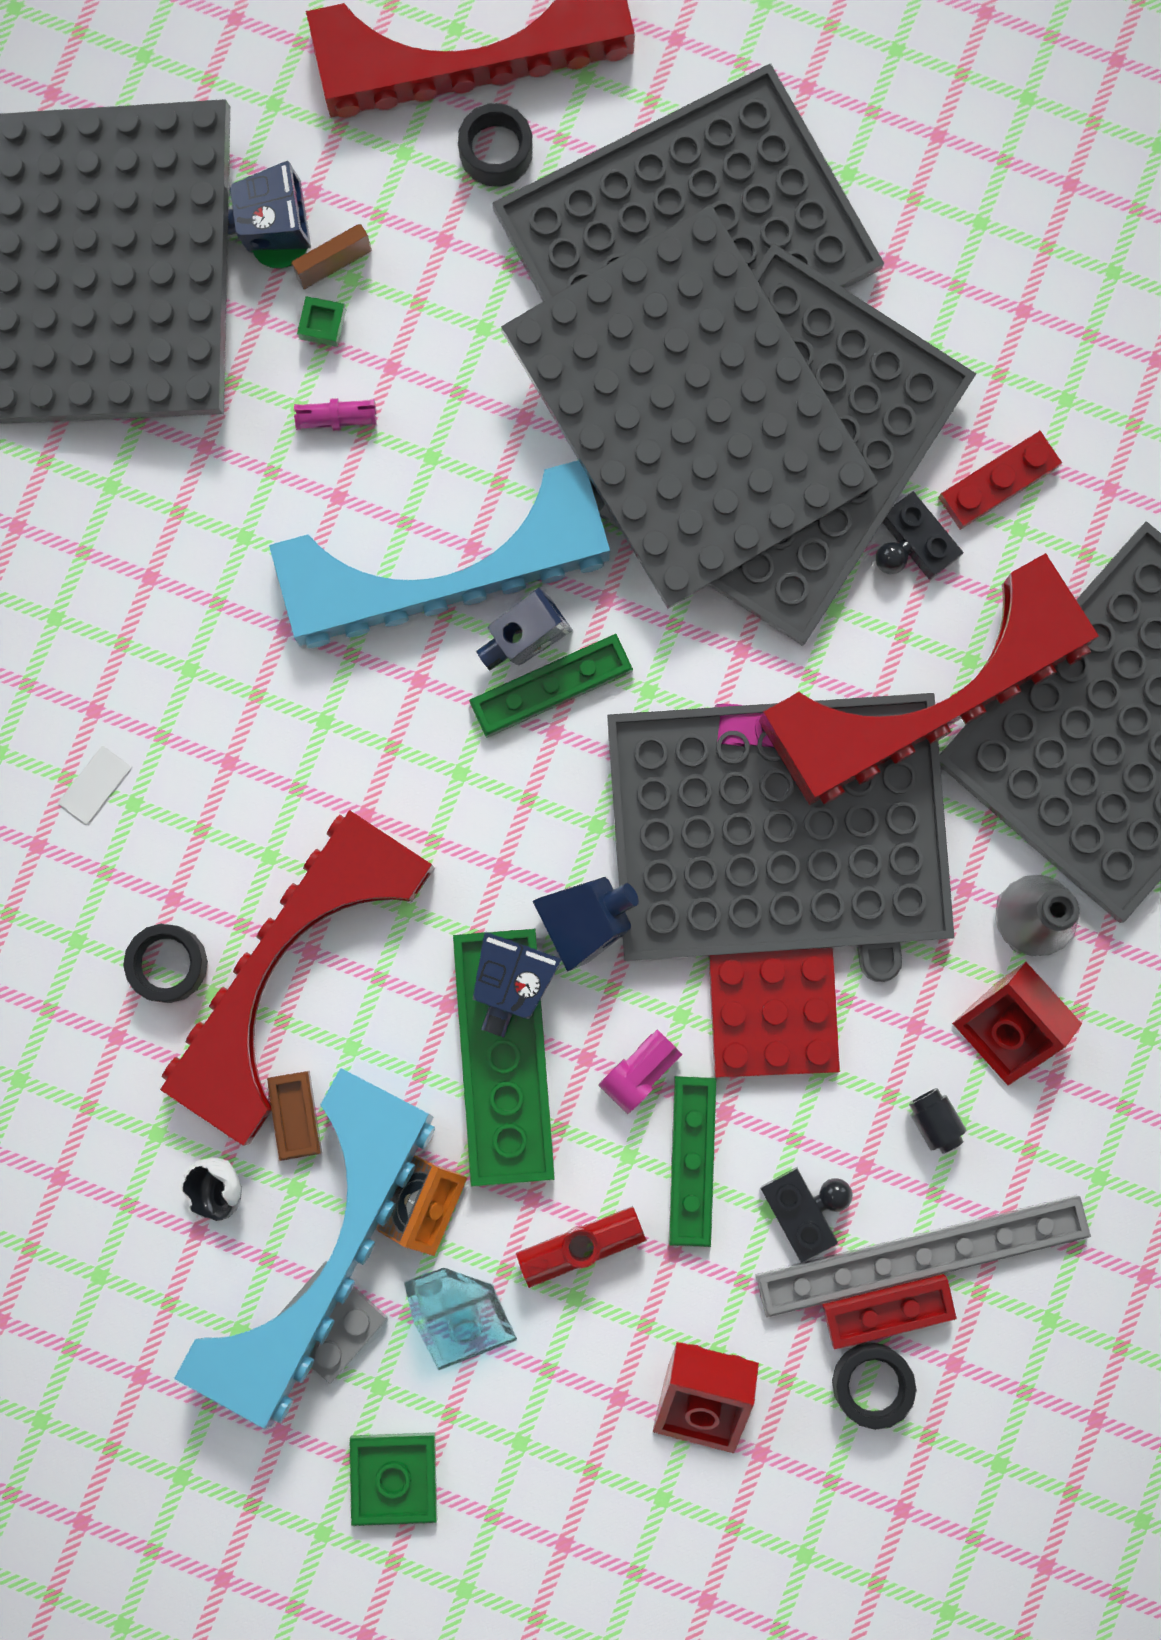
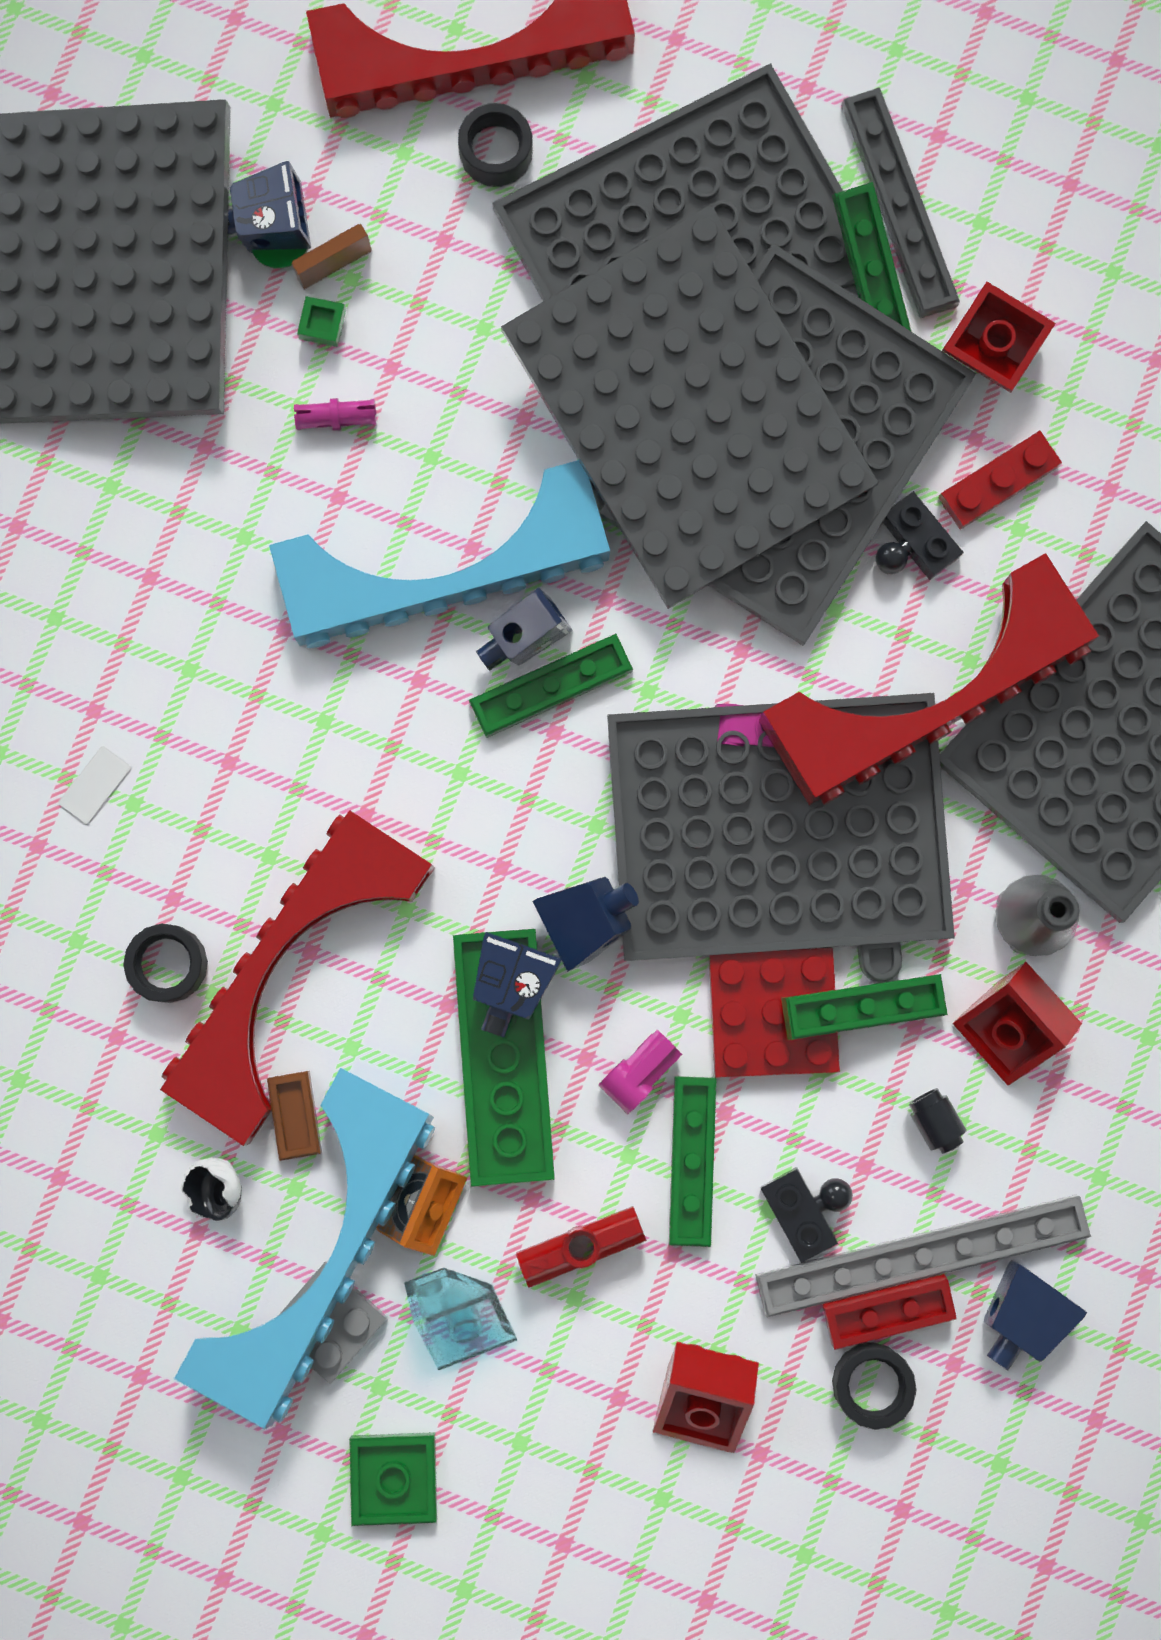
(864, 1006): none -> green tile
(870, 251): none -> green tile
(900, 203): none -> dark grey tile
(998, 337): none -> red slope
(1028, 1316): none -> dark blue torso

